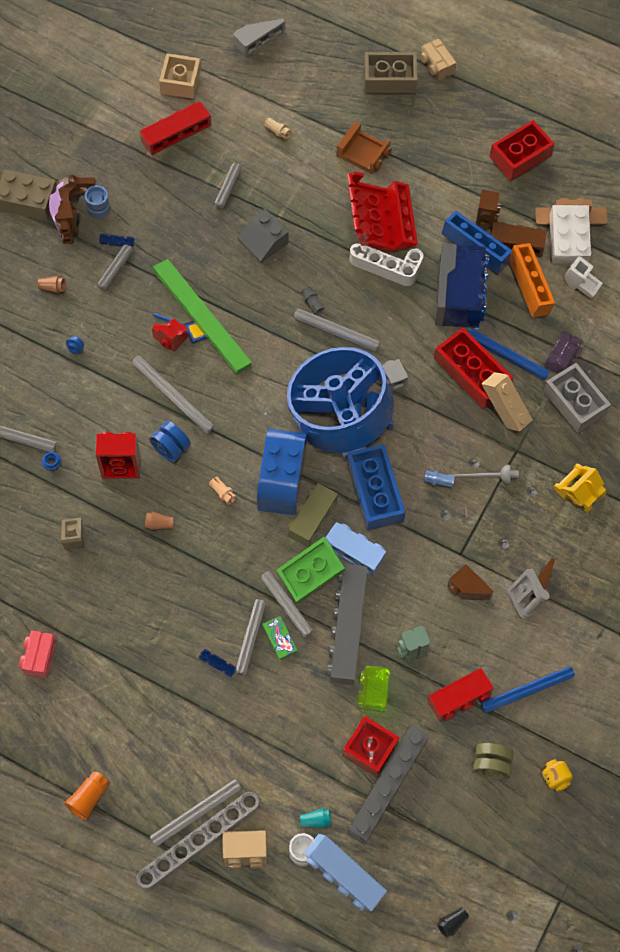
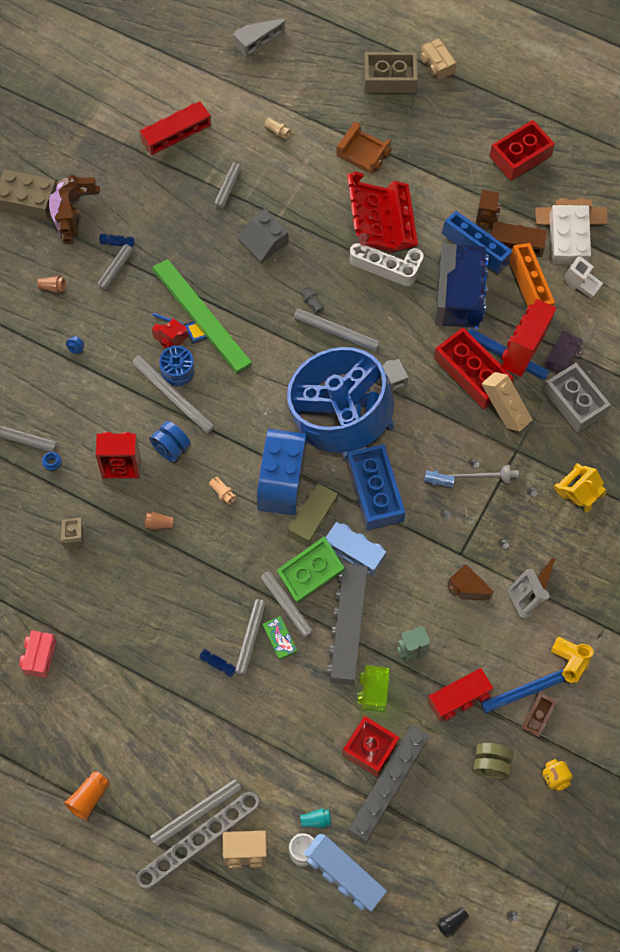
(97, 202): medium blue wheel -> none
(177, 365): none -> blue wheel
(180, 76): tan brick -> none
(527, 337): none -> red brick
(539, 714): none -> reddish brown slope
(578, 657): none -> yellow piece

